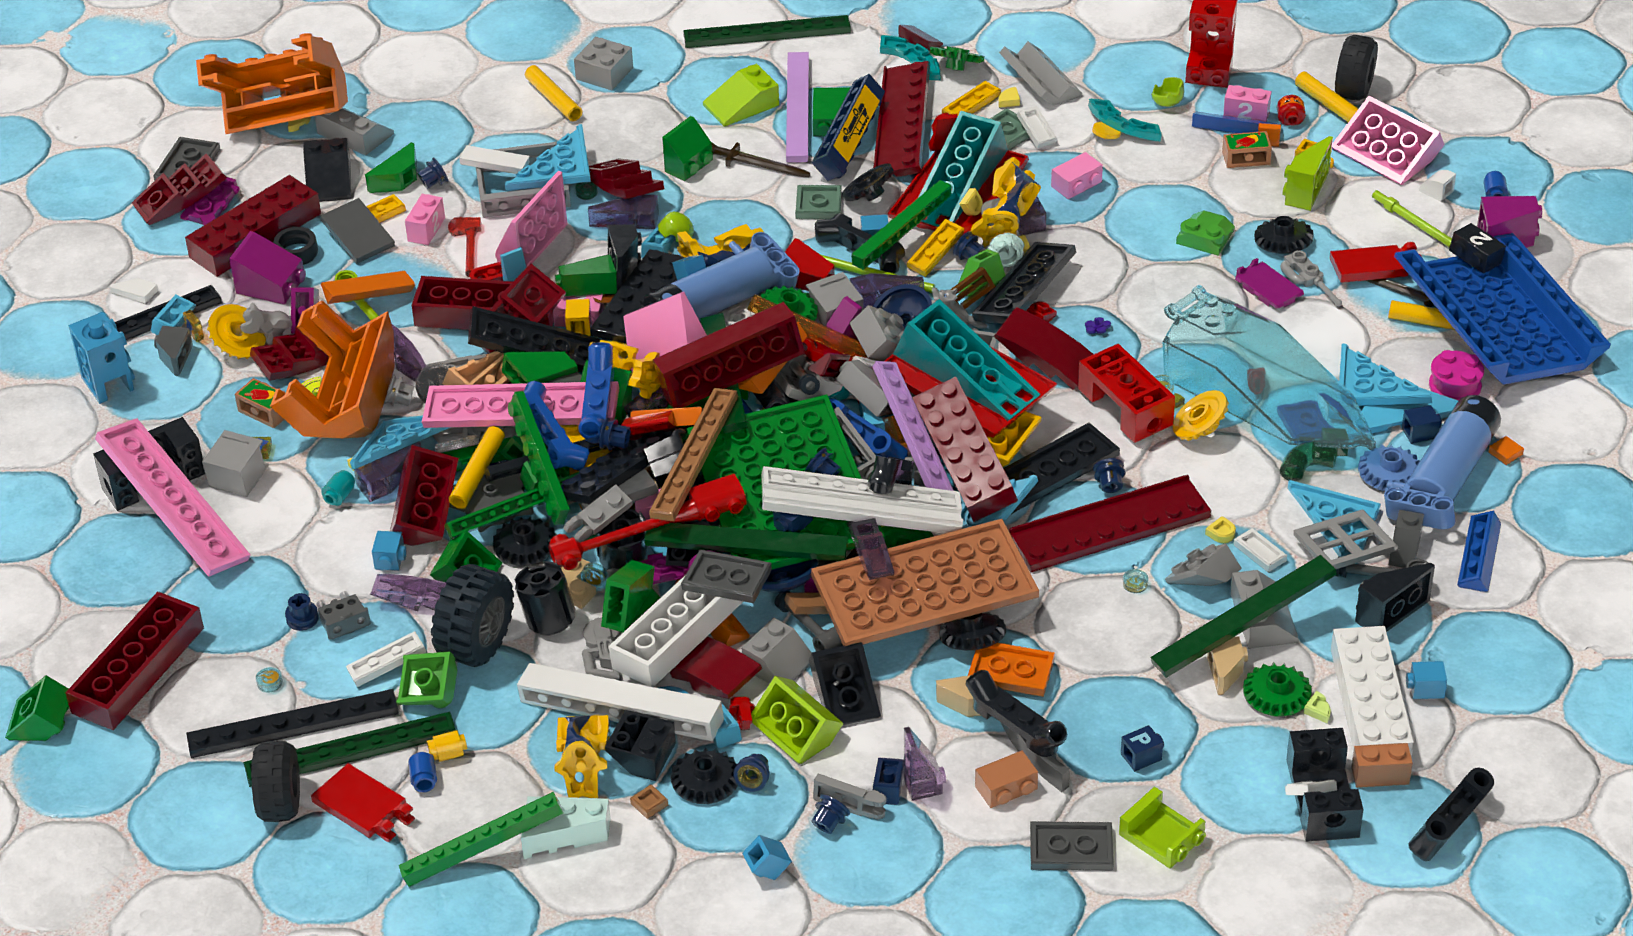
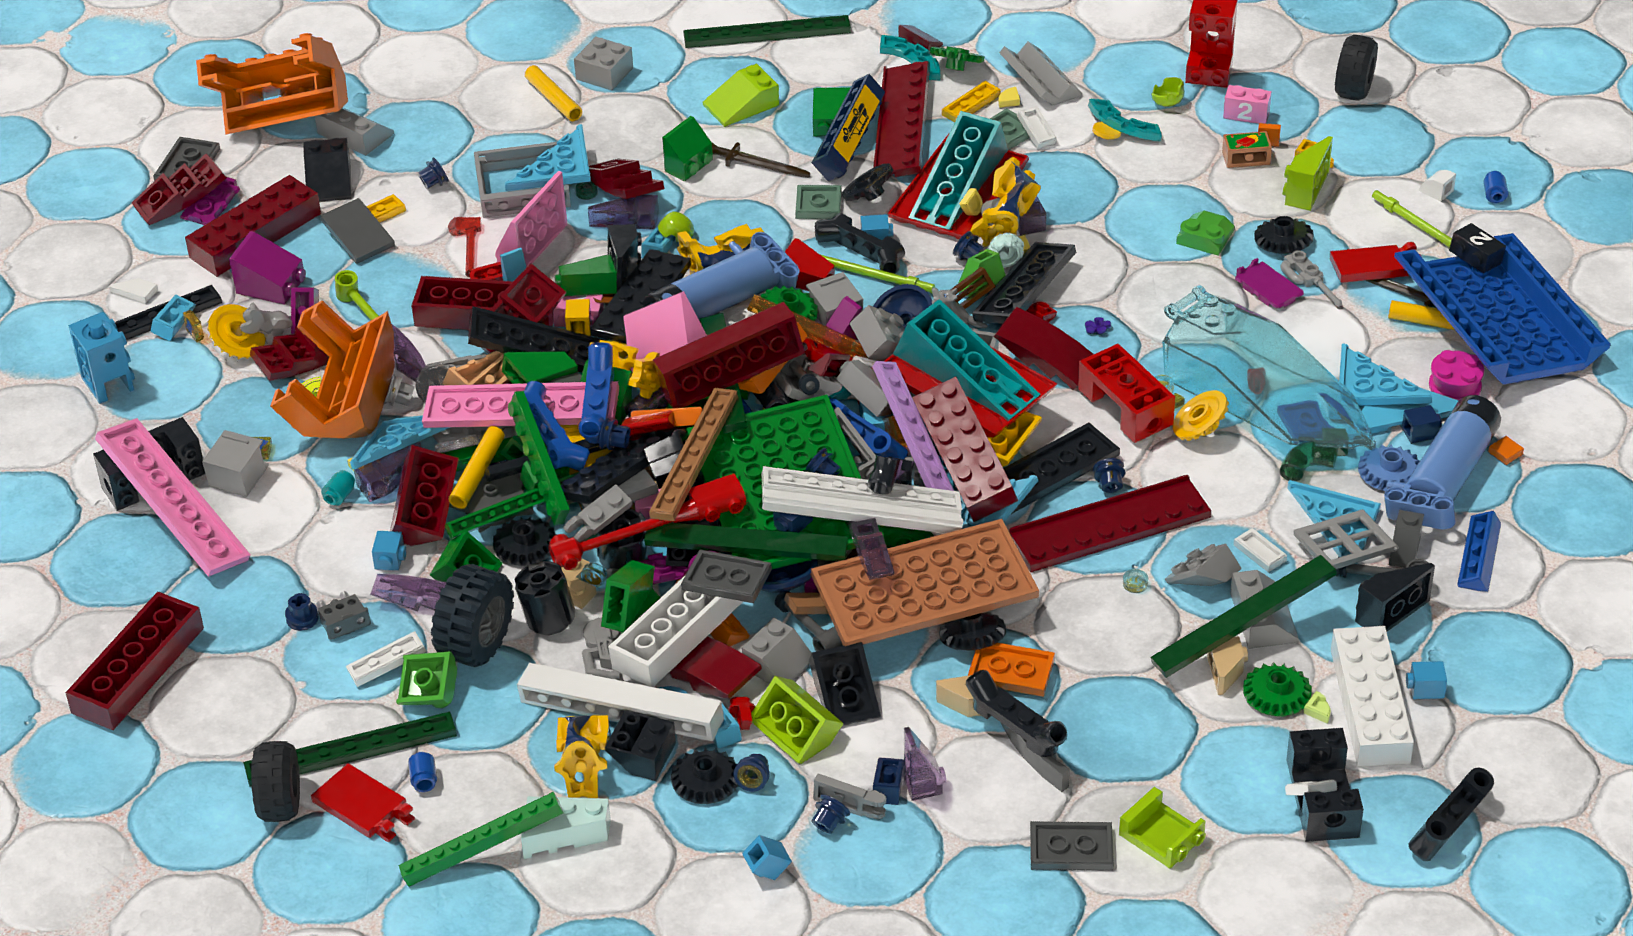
(39, 712): green slope -> none
(173, 347): dark grey slope -> none
(255, 401): nougat brick -> none
(269, 679): clear light blue tile -> none
(292, 723): black plate -> none
(295, 124): light yellow tile -> none
(298, 235): black tyre -> none
(367, 287): orange slope -> none
(394, 173): green slope -> none
(425, 219): bright pink brick -> none
(447, 746): yellow brick -> none
(493, 159): white tile -> none
(649, 801): medium nougat tile -> none
(688, 266): dark azure brick -> none
(797, 107): lavender tile -> none
(874, 285): clear purple slope -> none
(901, 225): green piece -> none
(935, 247): yellow tile -> none
(941, 128): red slope -> none
(1006, 779): nougat brick -> none
(1076, 175): bright pink brick -> none
(1142, 748): dark blue brick -> none
(1221, 530): light yellow tile -> none
(1225, 123): blue slope -> none
(1291, 110): red head -> none
(1325, 96): yellow piece -> none
(1381, 765): nougat brick -> none
(1388, 141): bright pink slope -> none
(1511, 215): magenta slope -> none

